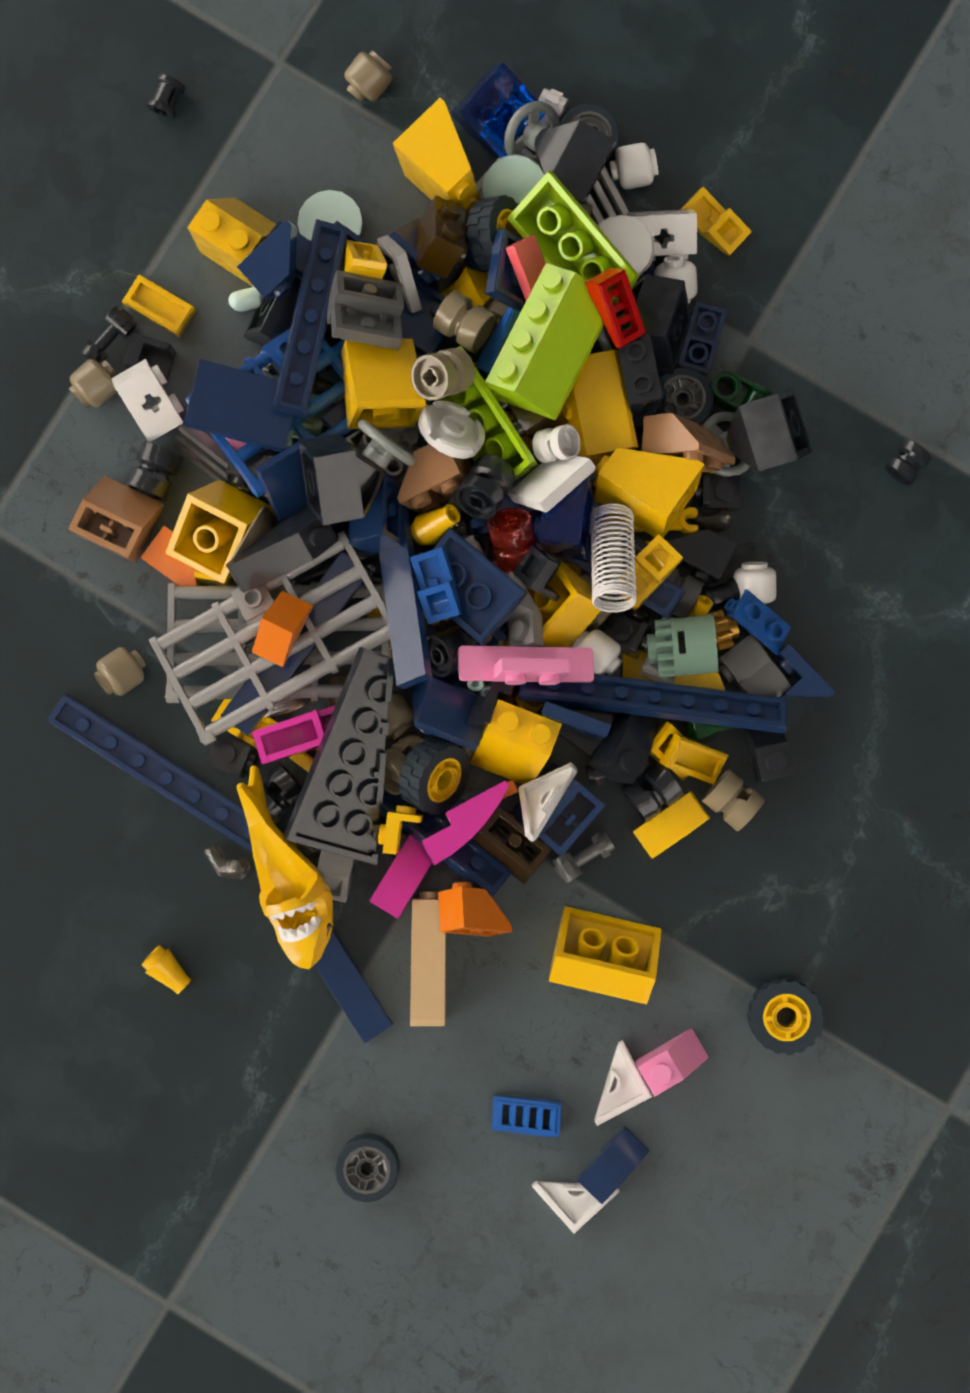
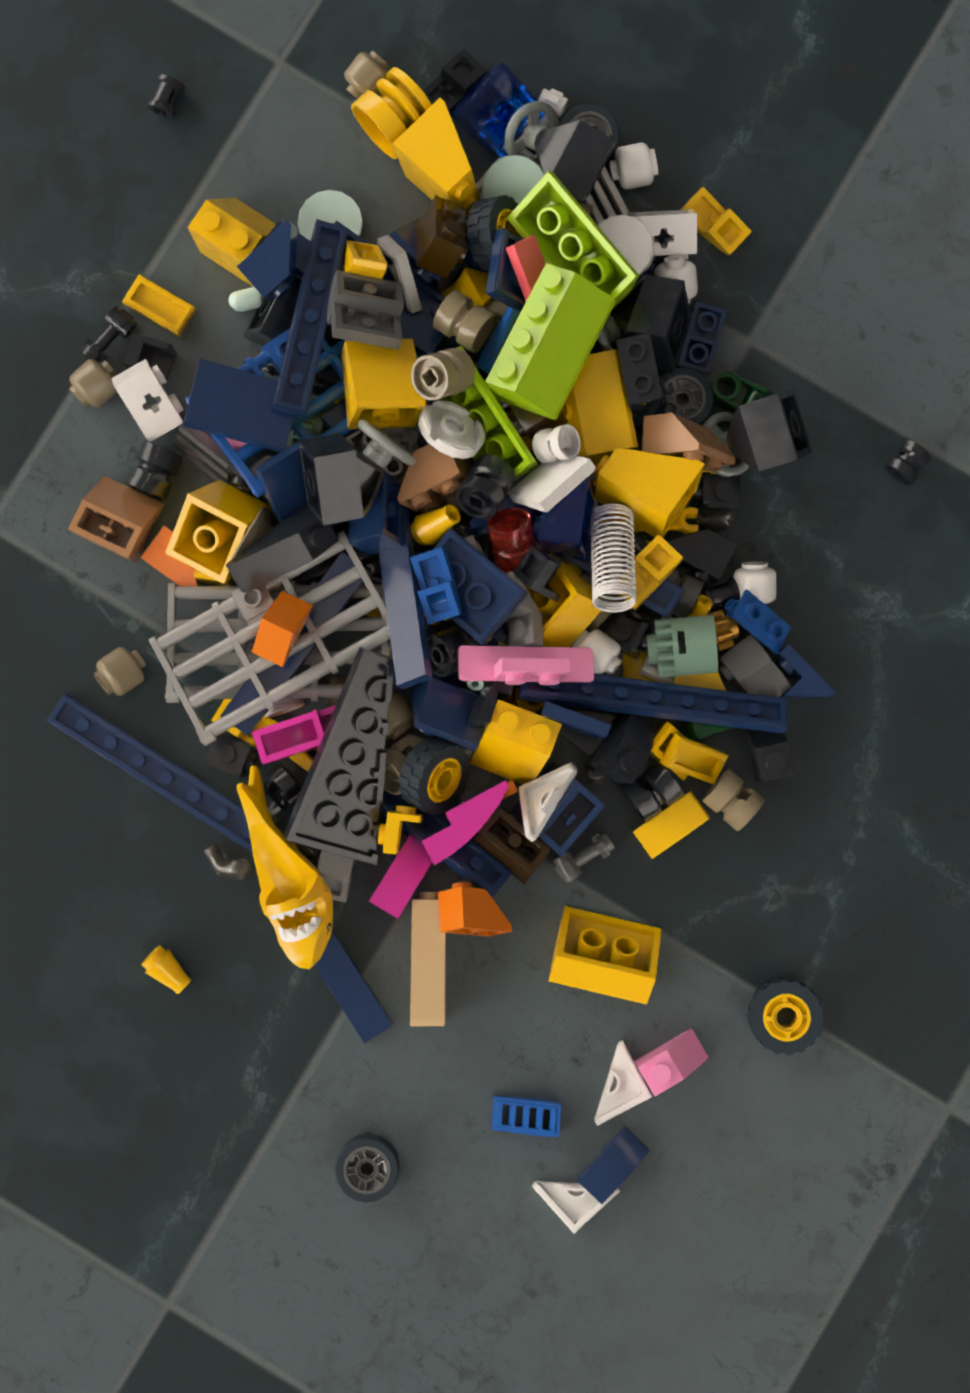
(392, 114): none -> yellow wheel
(455, 80): none -> black slope
(602, 298): red slope -> none

